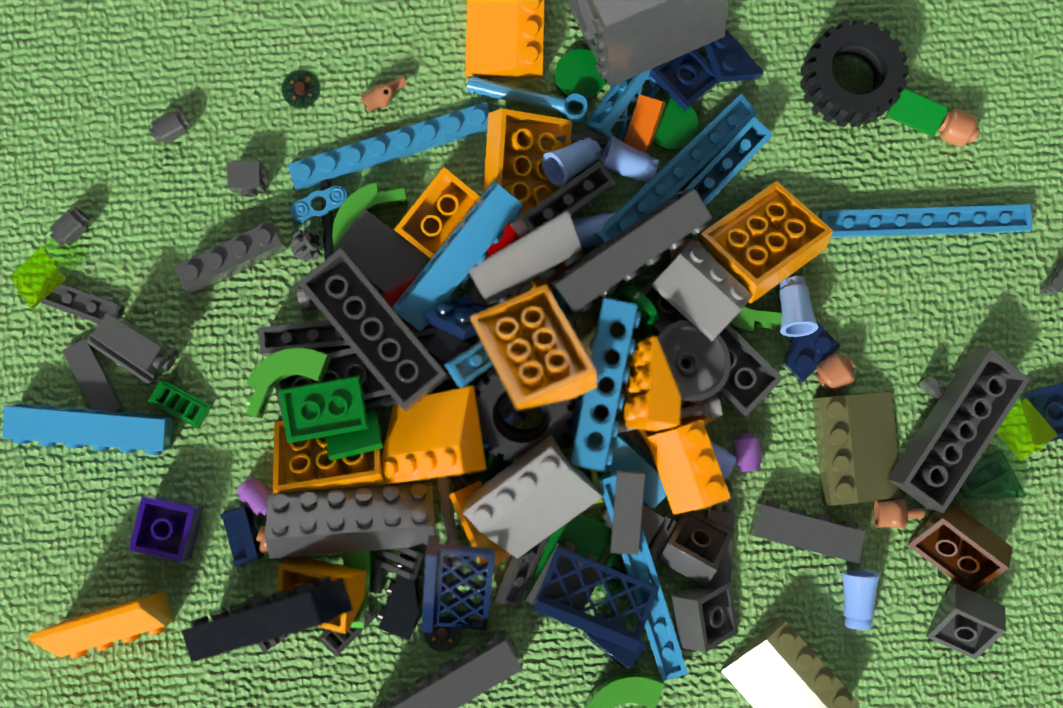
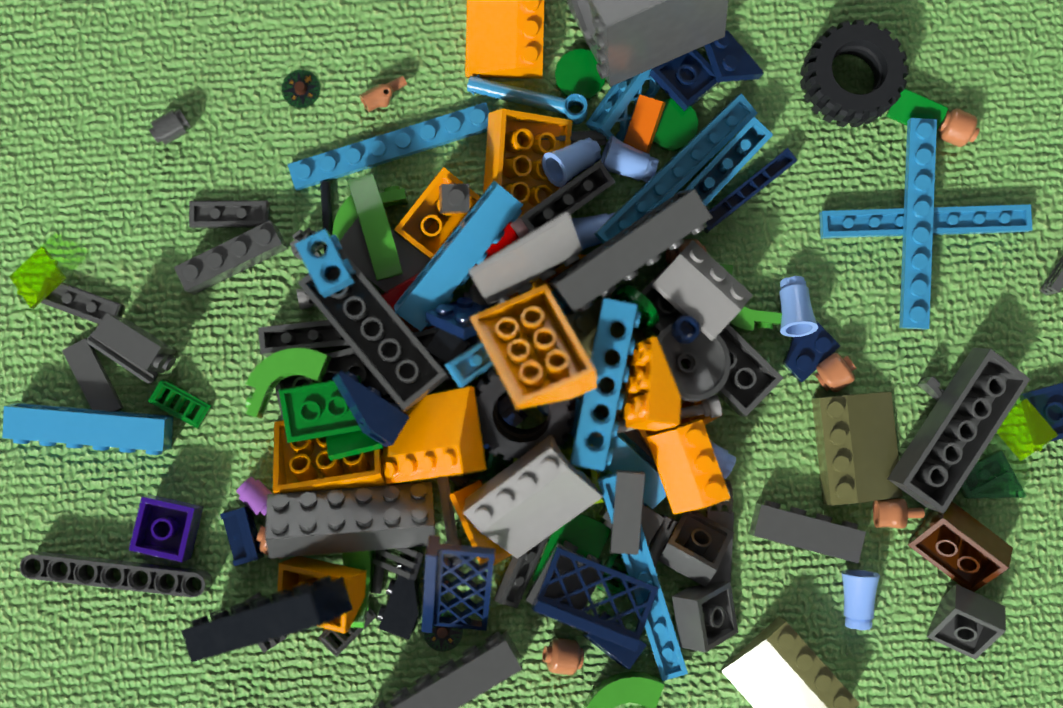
(69, 227): dark grey brick -> none
(104, 577): none -> dark grey beam
(105, 626): light orange slope -> none
(228, 214): none -> dark grey tile
(247, 177): dark grey brick -> none
(303, 210): dark azure piece -> none
(320, 265): none -> dark azure brick
(373, 414): none -> dark blue slope
(375, 227): none -> bright green slope
(454, 198): none -> dark grey brick
(563, 656): none -> nougat head
(685, 329): none -> dark blue tile
(747, 452): medium lavender brick -> none
(750, 188): none -> dark blue piece
(766, 239): light orange slope -> none
(918, 223): none -> dark azure plate

